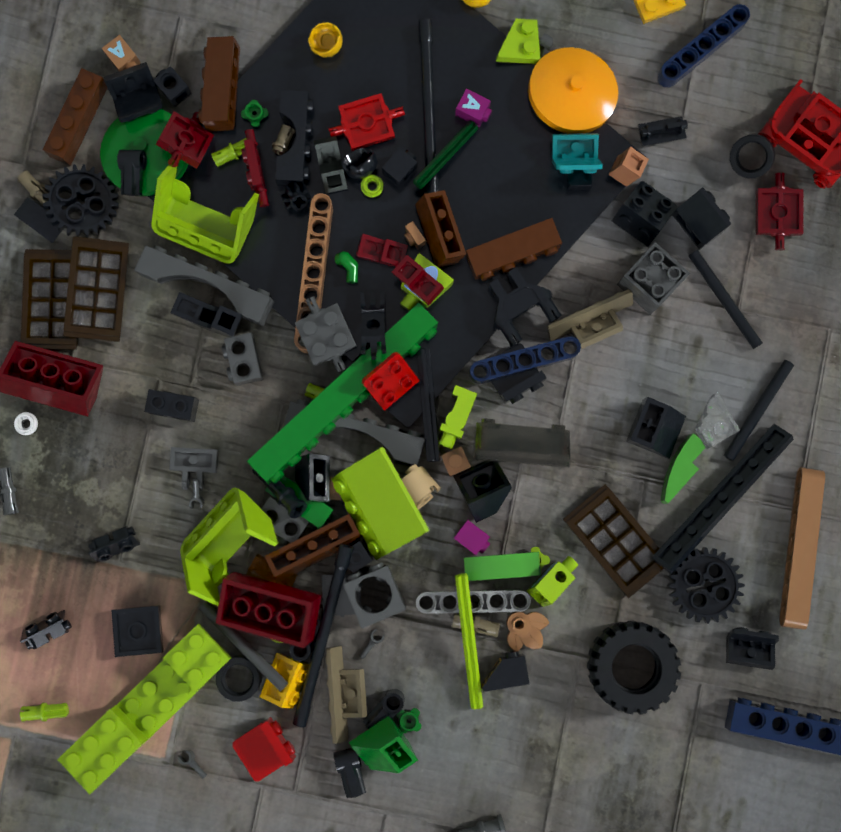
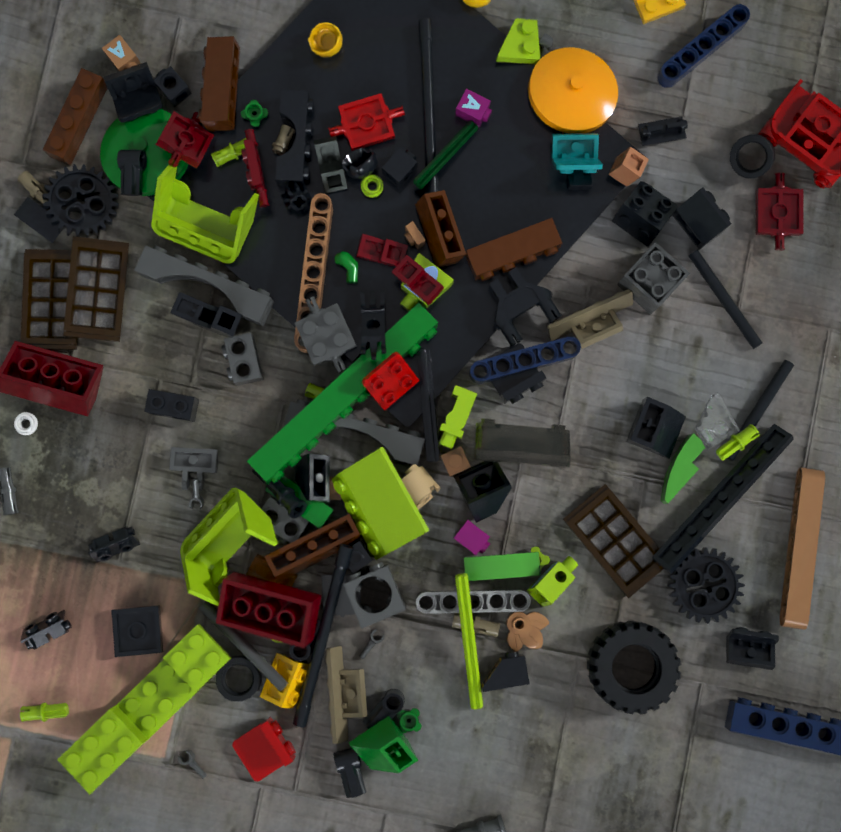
(738, 442): none -> lime axle

